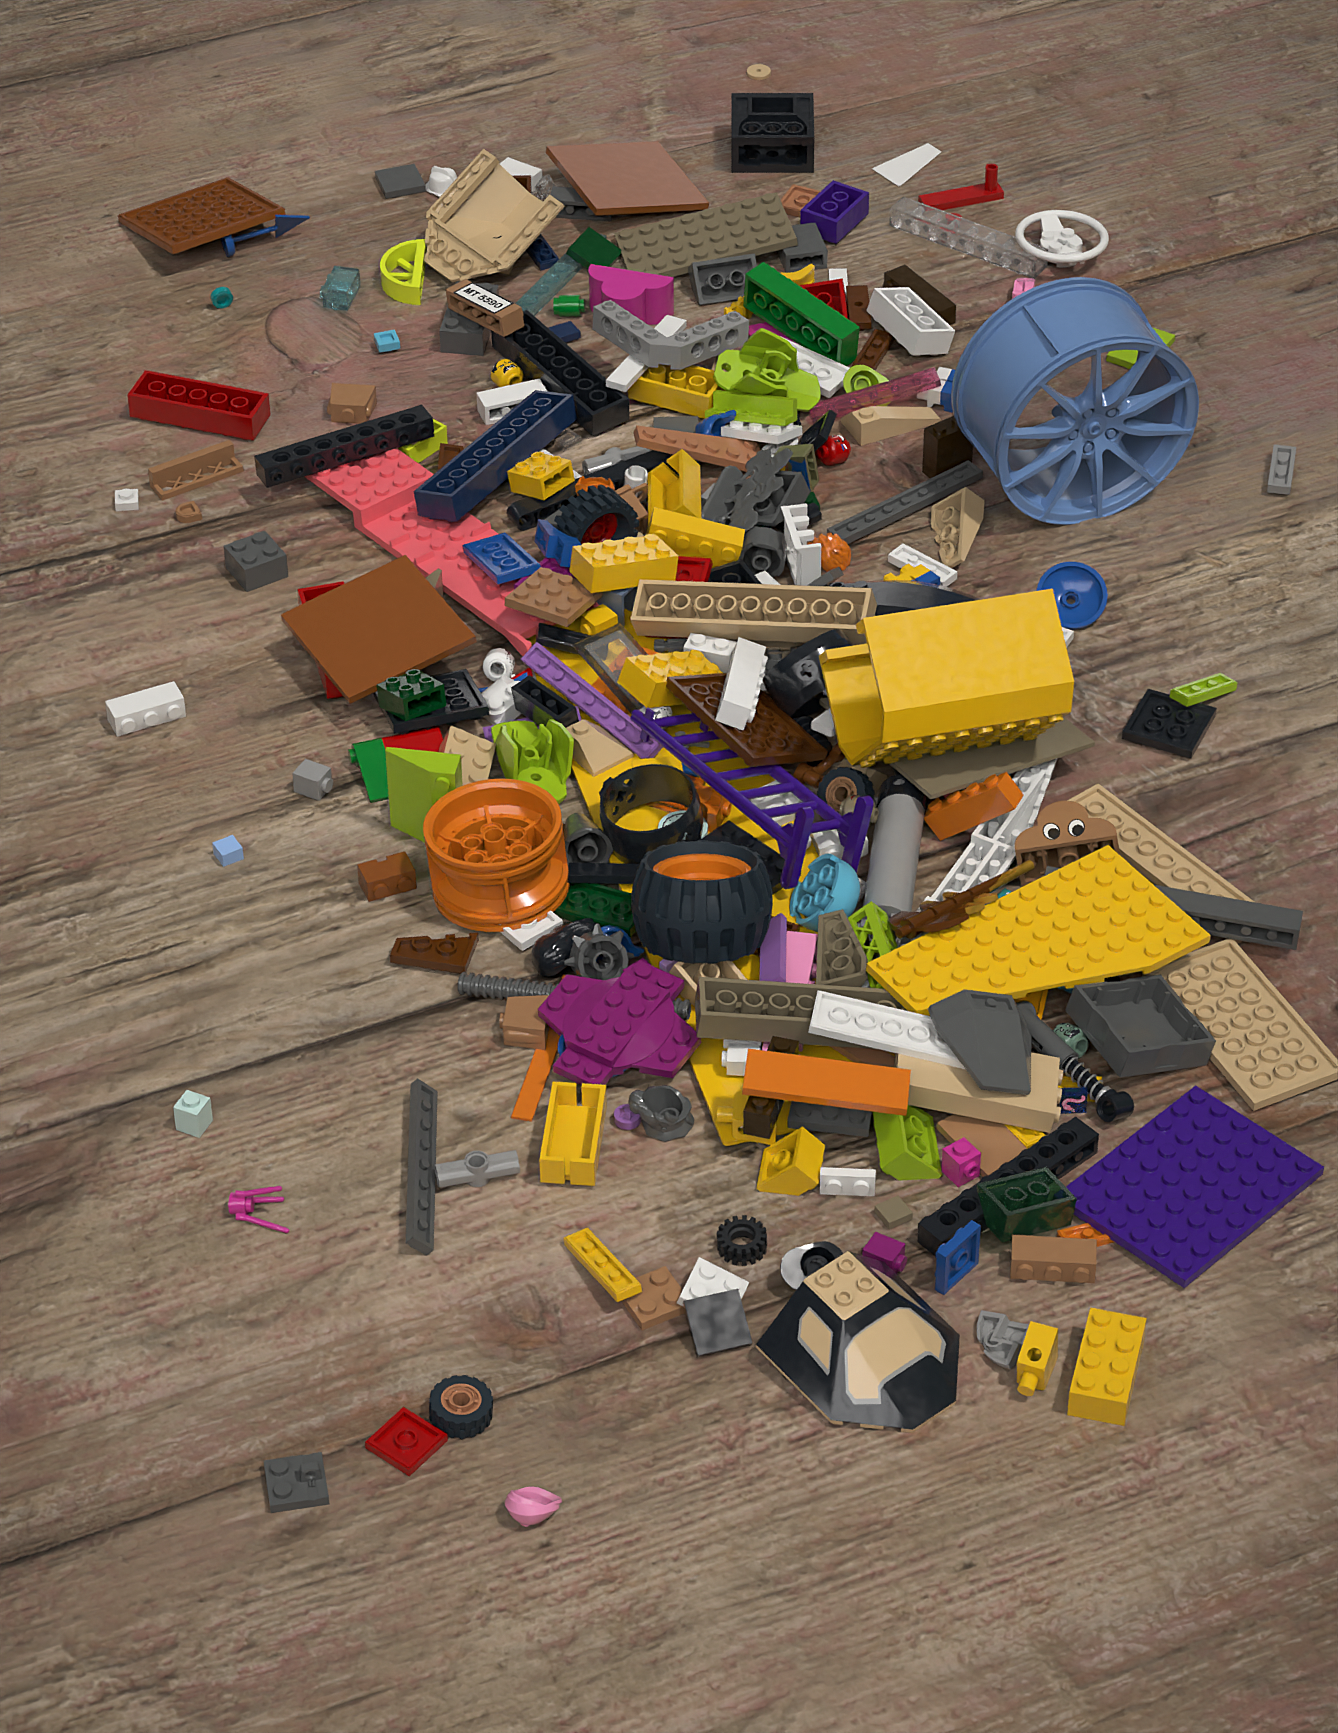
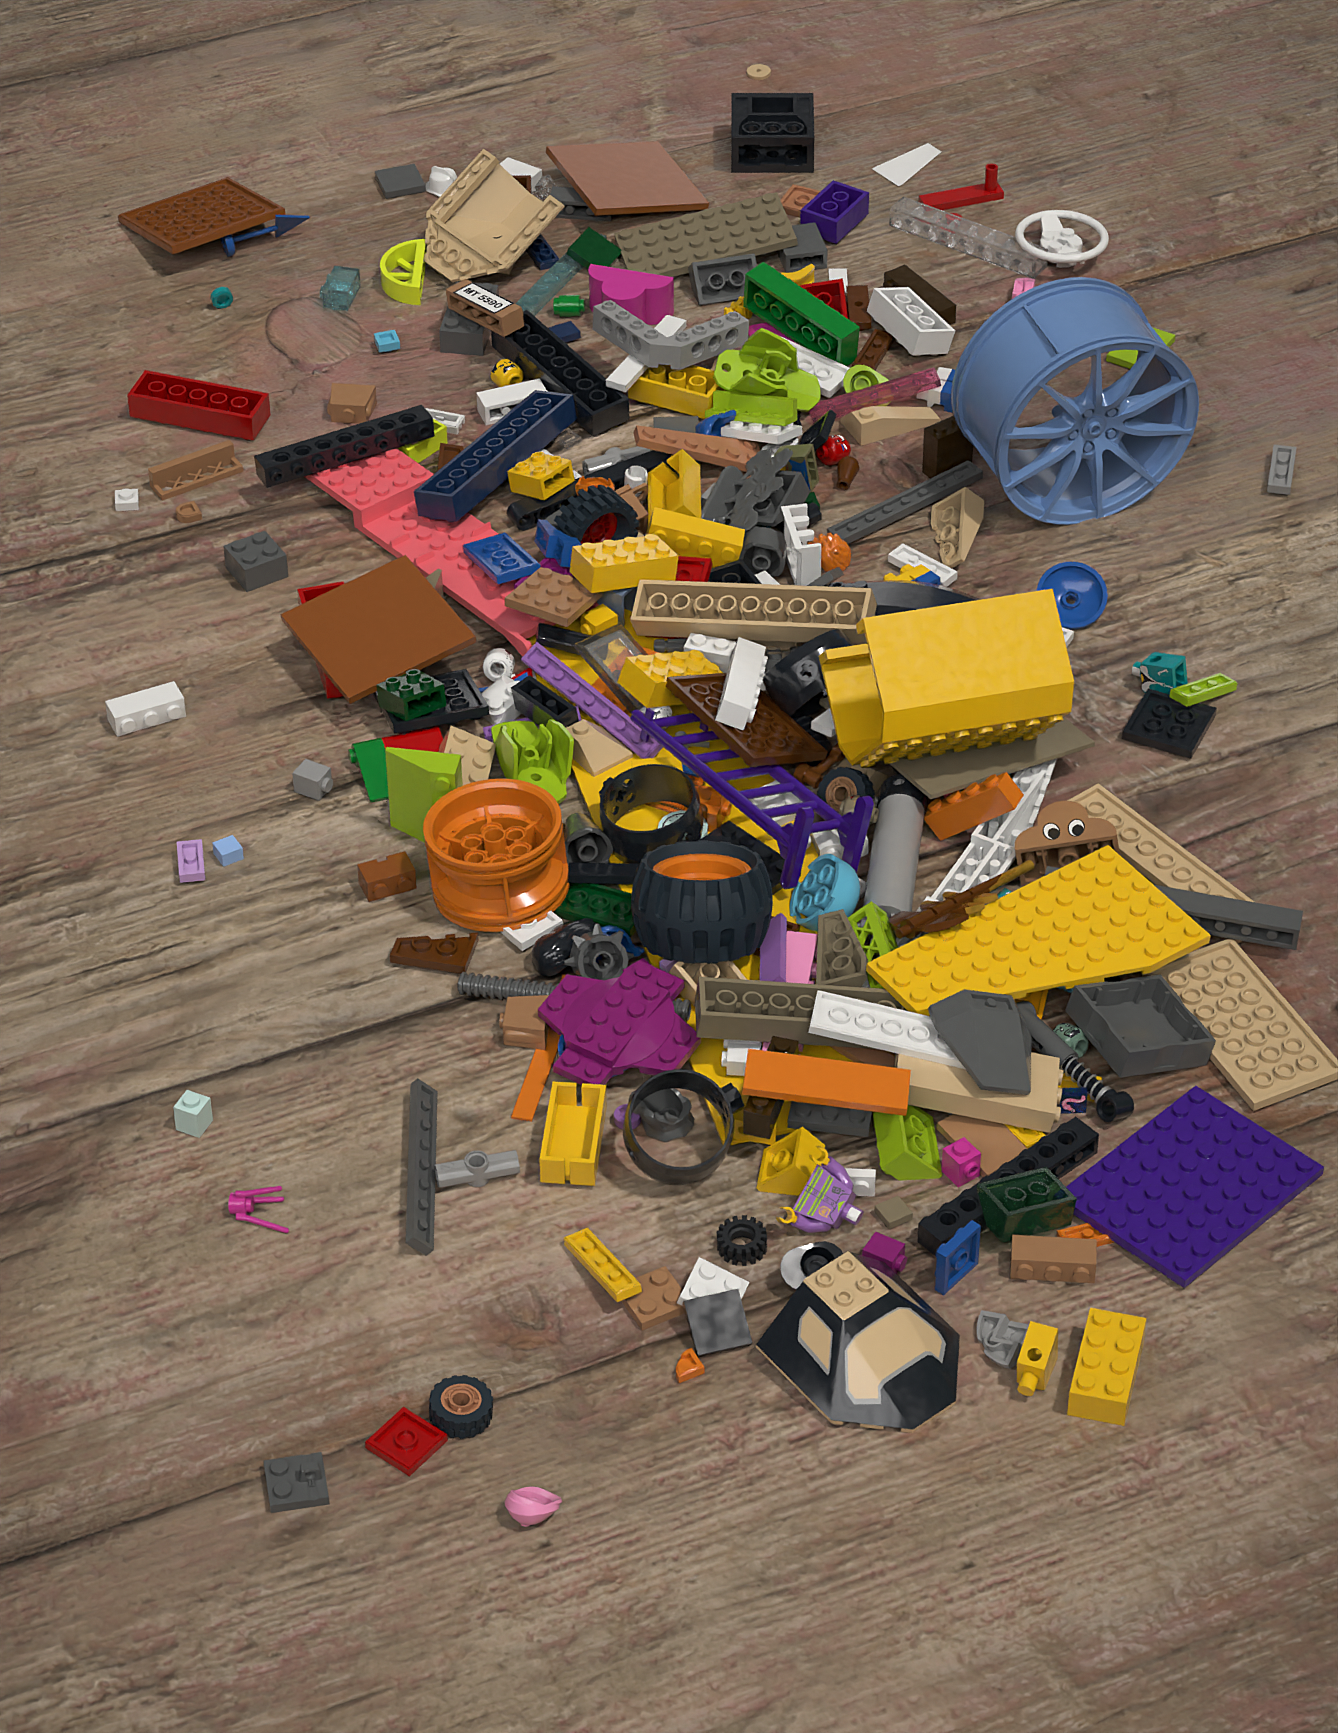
(190, 861): none -> lavender plate
(451, 420): none -> white tile
(689, 1366): none -> orange tile
(725, 1100): none -> black cylinder
(824, 1199): none -> medium lavender torso
(847, 471): none -> reddish brown cone
(1161, 672): none -> teal torso

